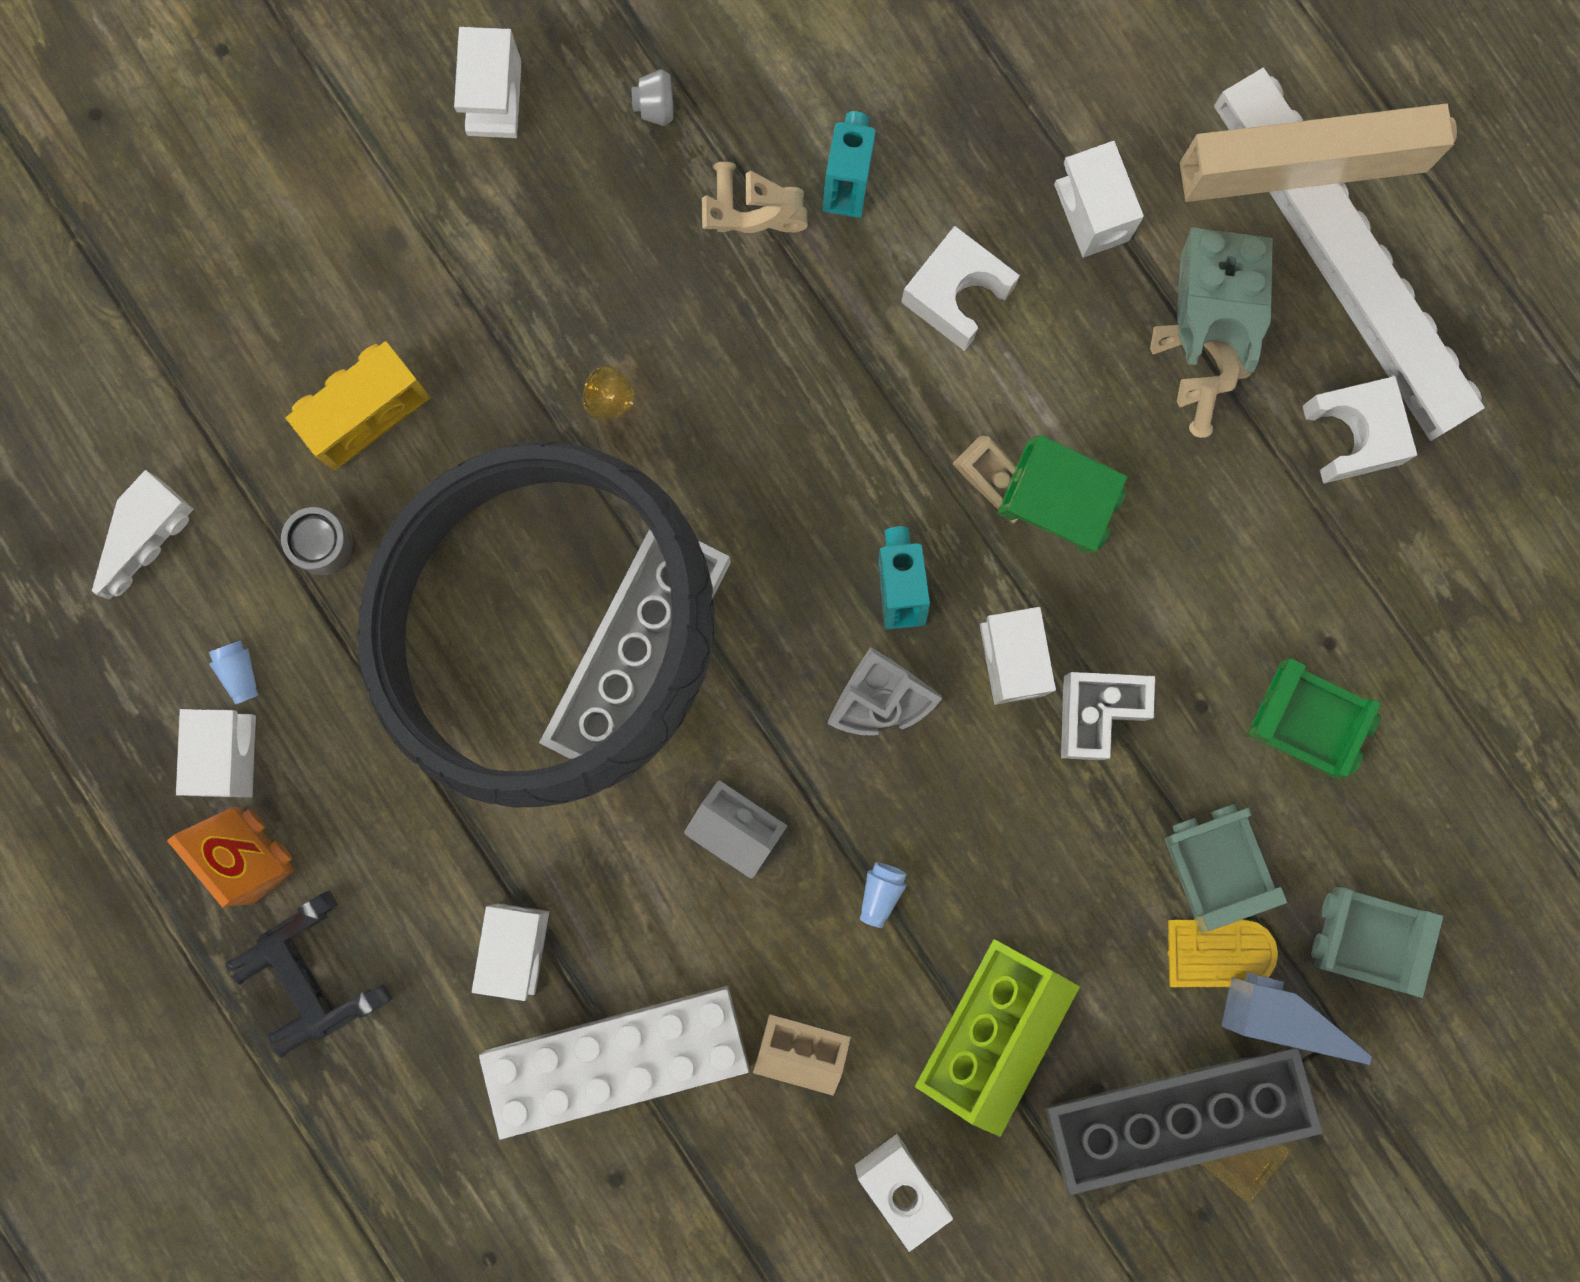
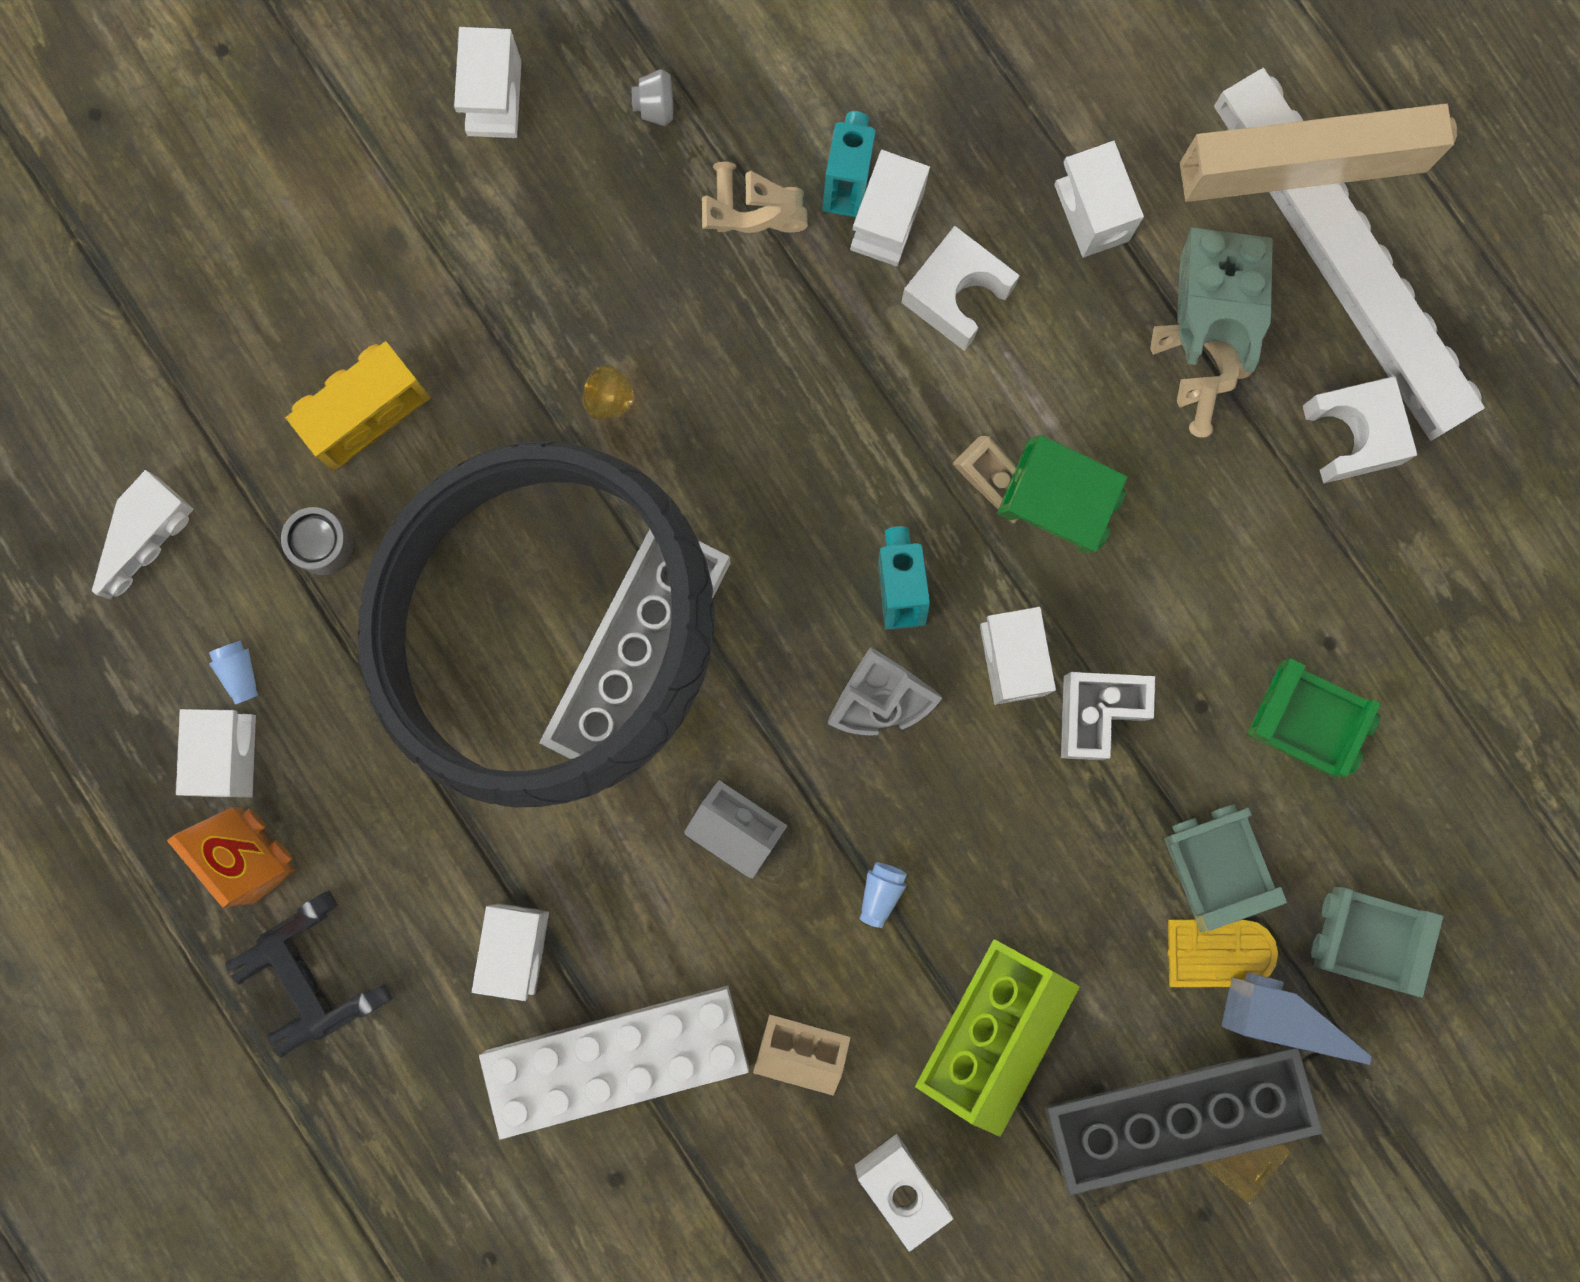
(889, 207): none -> white piece

